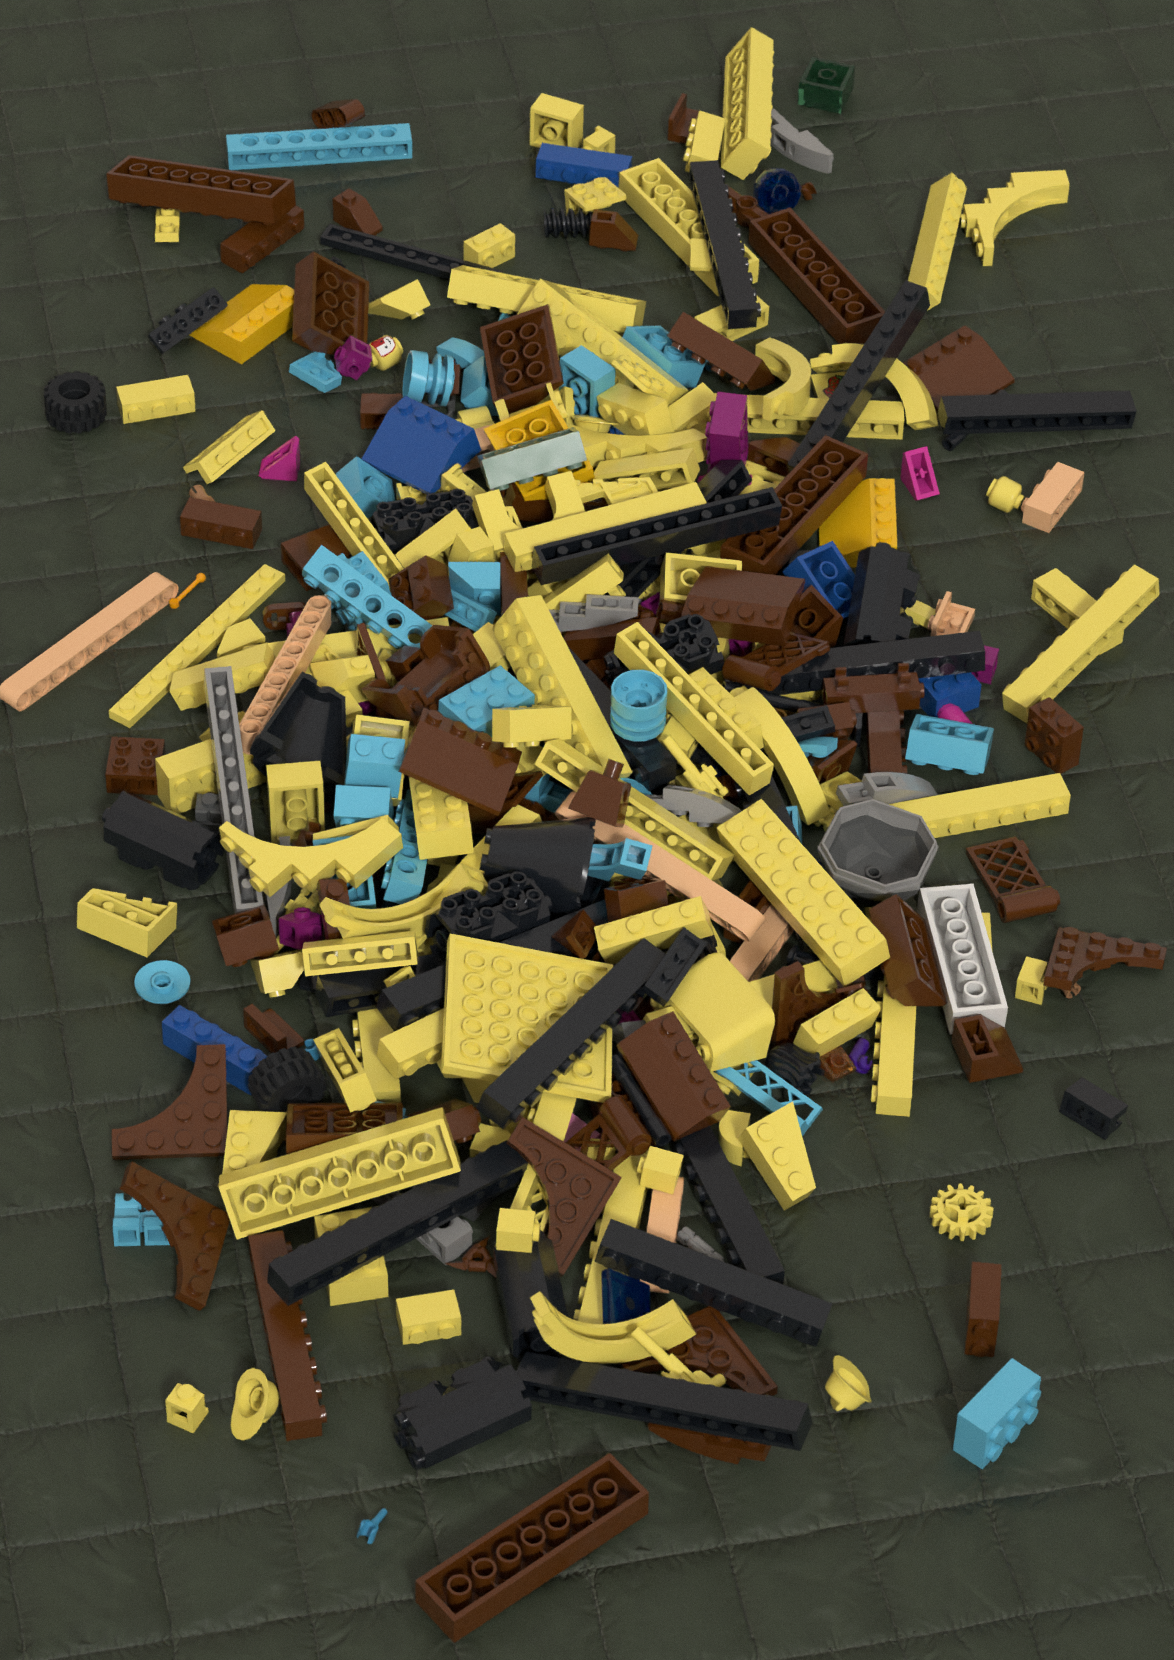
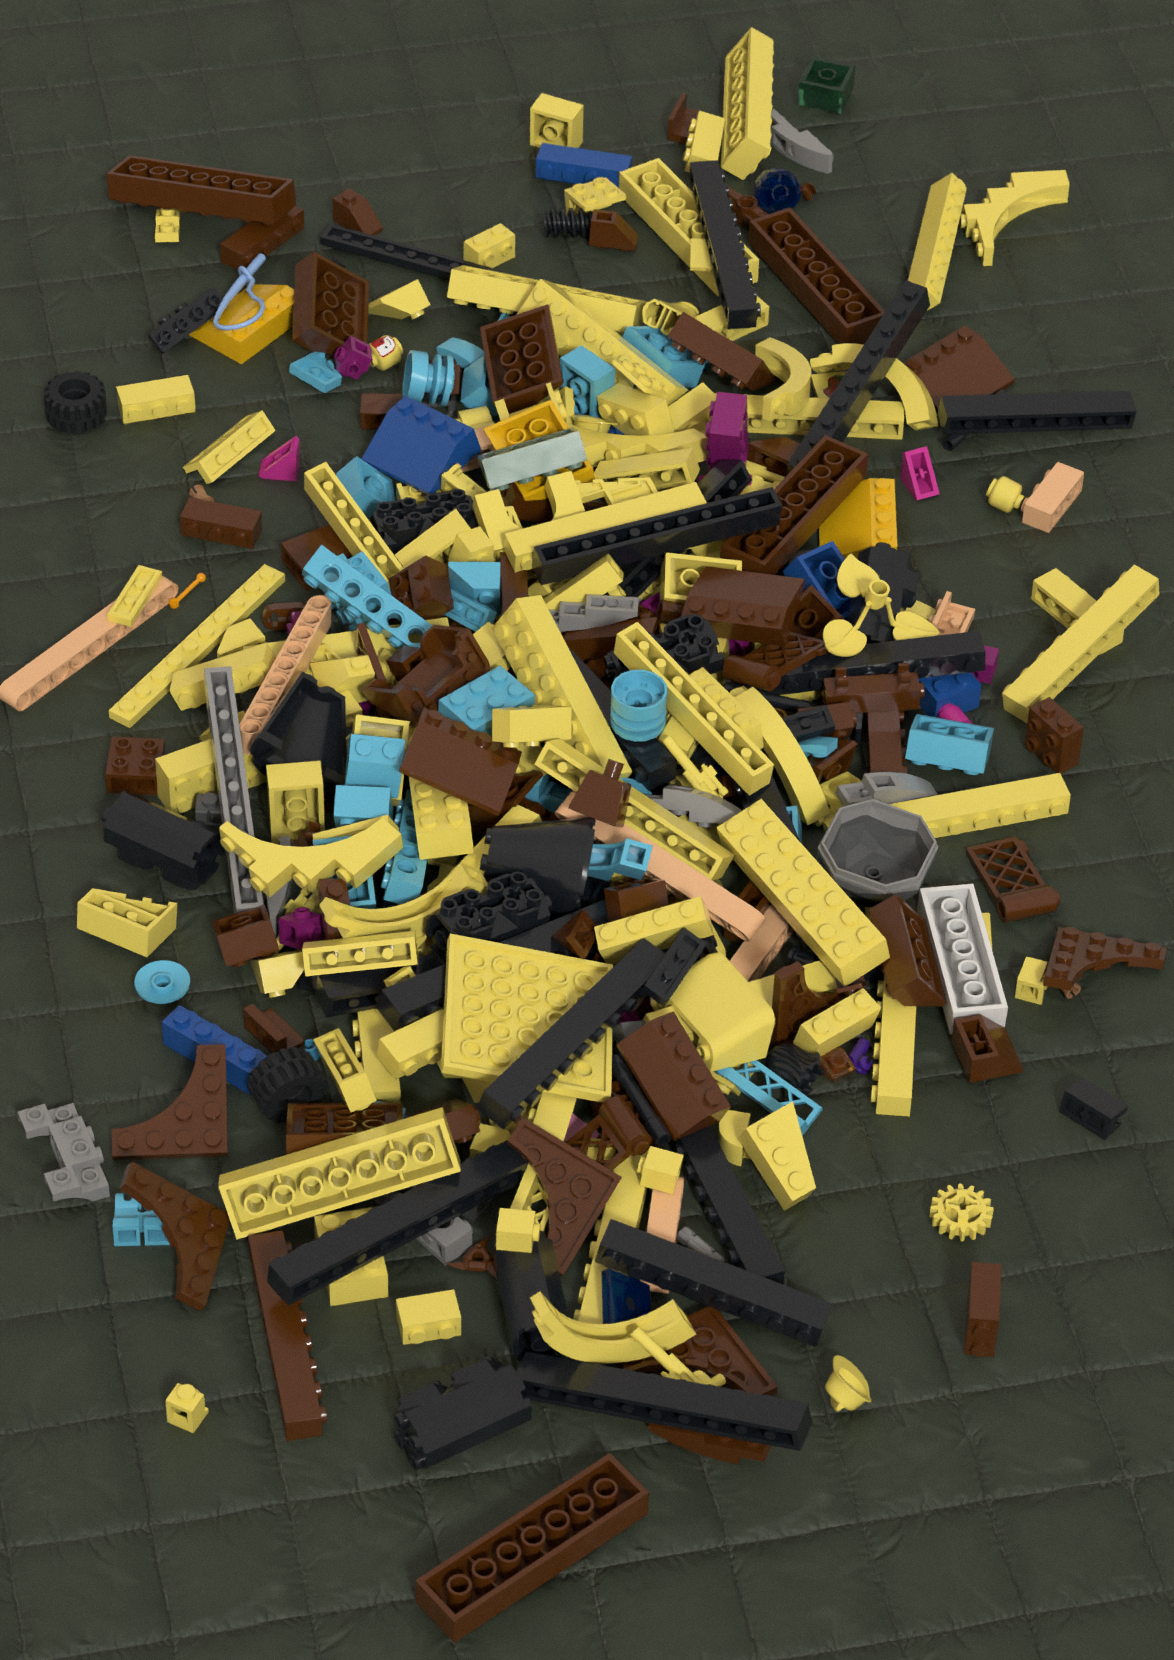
(74, 1150): none -> light grey bracket
(134, 596): none -> light yellow tile
(245, 278): none -> light blue piece
(253, 1138): light yellow wedge -> none
(254, 1403): light yellow piece -> none
(319, 146): medium azure brick -> none
(338, 114): reddish brown beam -> none
(370, 1527): dark azure hand -> none
(600, 140): light yellow brick -> none
(665, 314): none -> light yellow piece
(859, 579): none -> light yellow plant
(997, 1414): medium azure brick -> none

